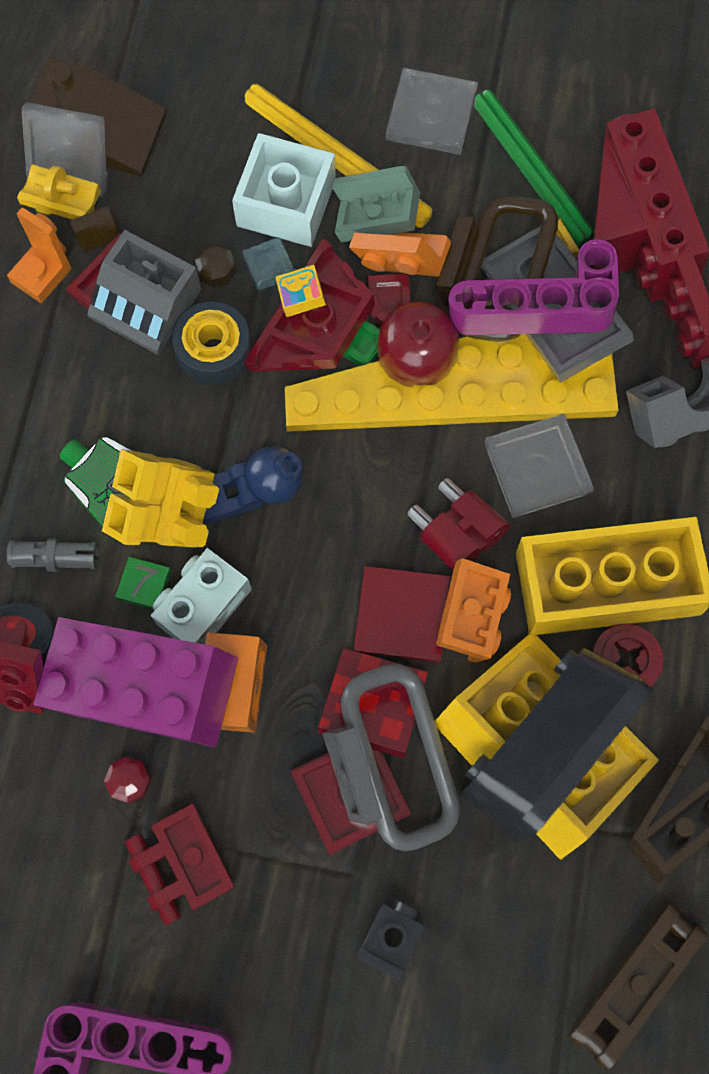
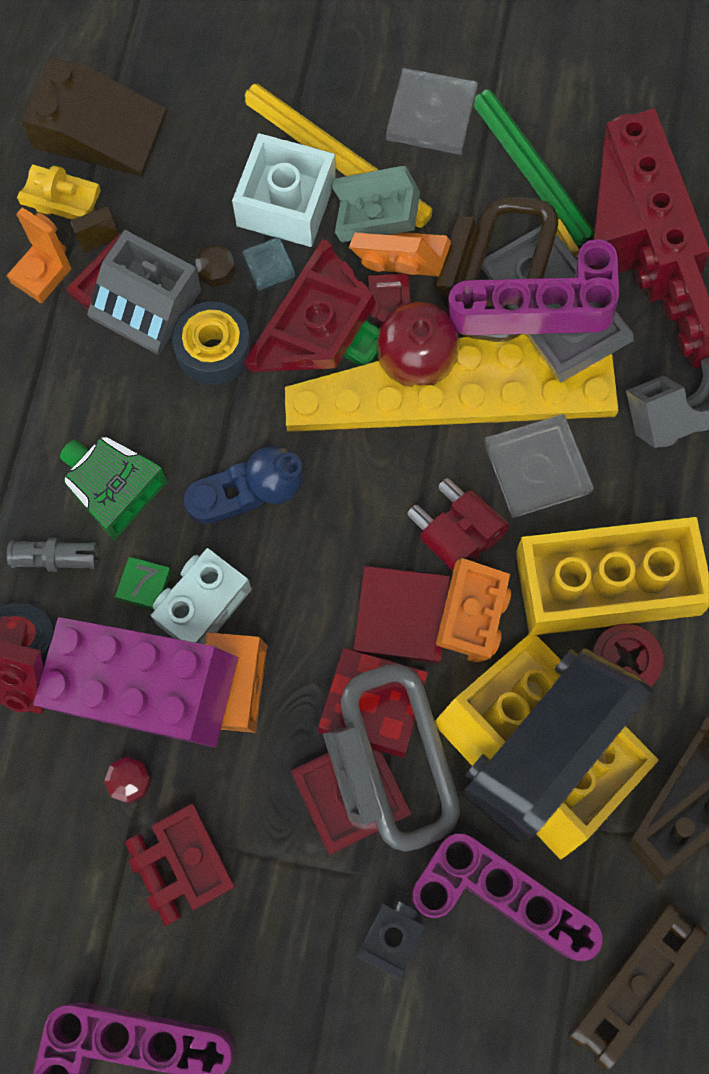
(66, 141): clear tile -> none
(161, 501): yellow hips -> none
(300, 290): tile -> none
(512, 903): none -> magenta beam

